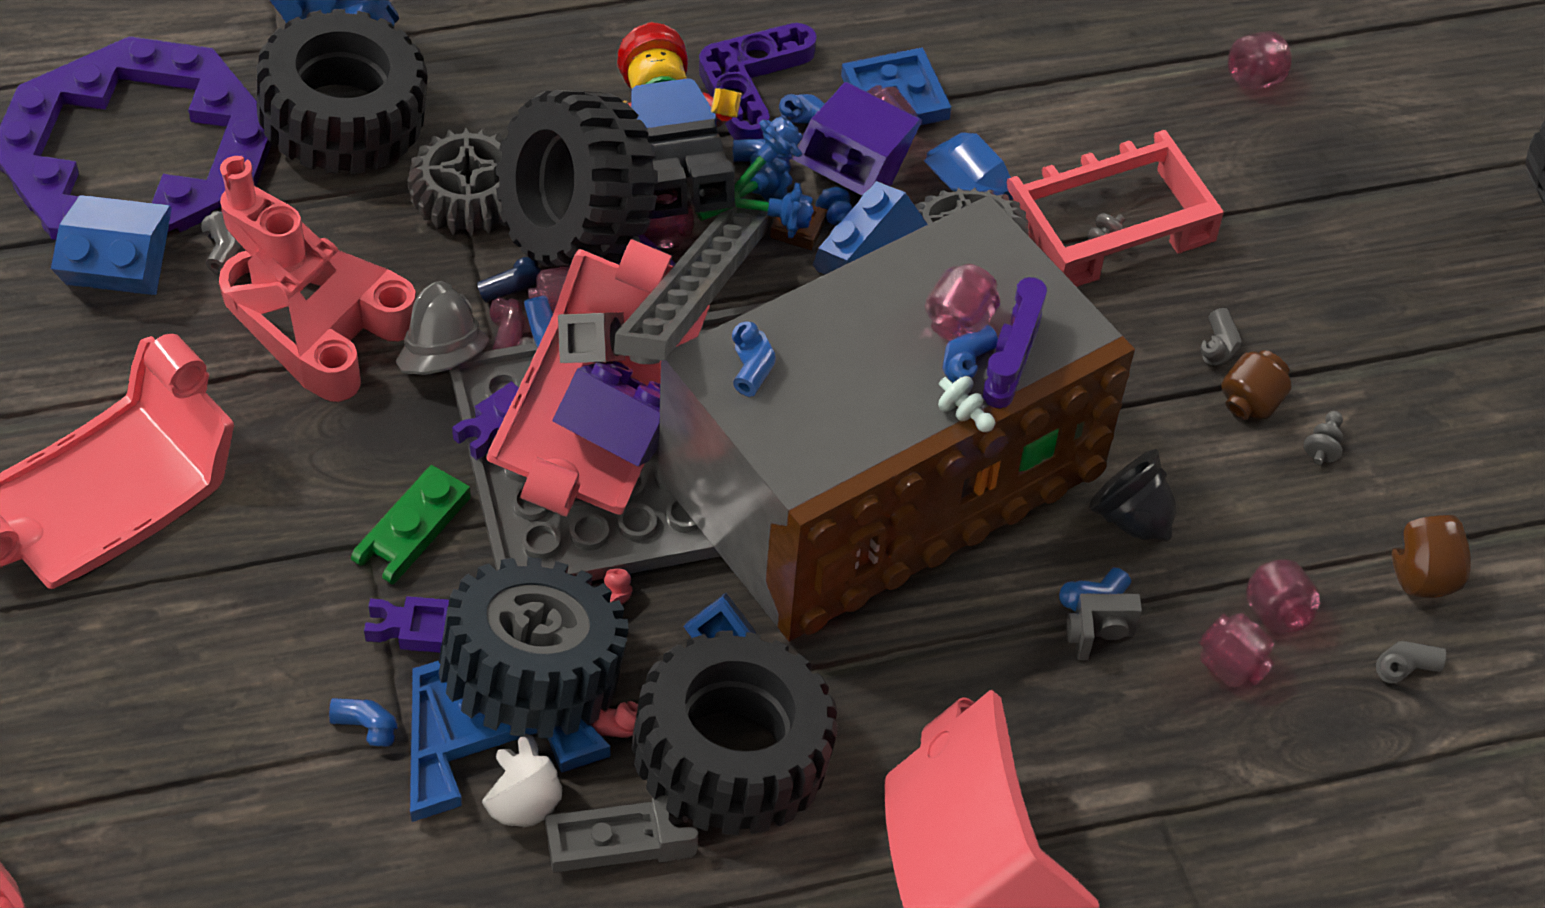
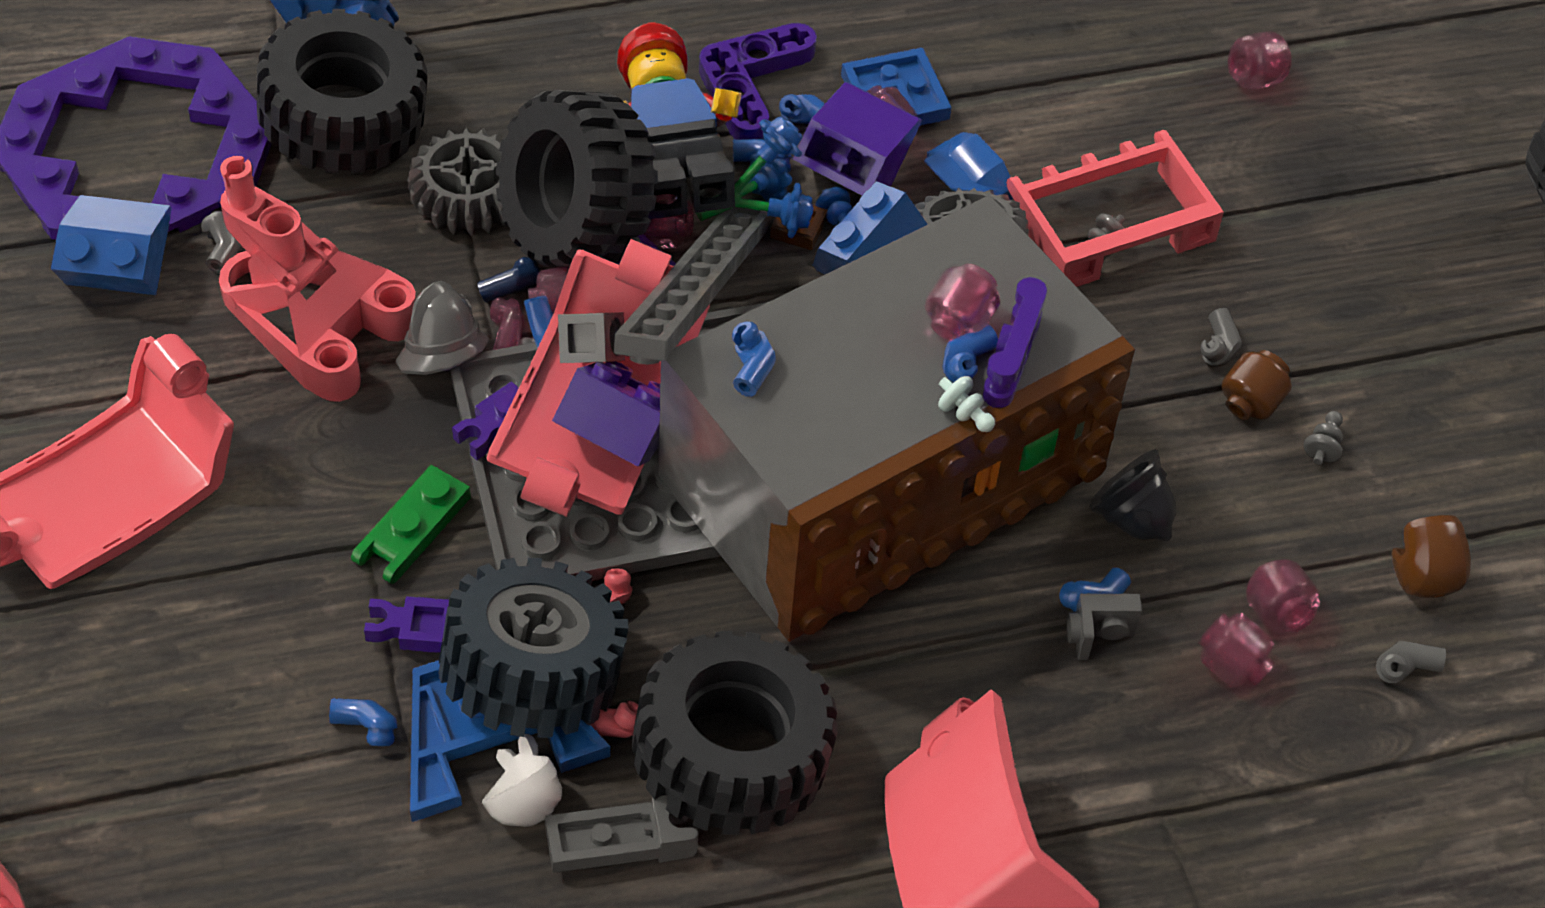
(719, 616): blue slope -> none

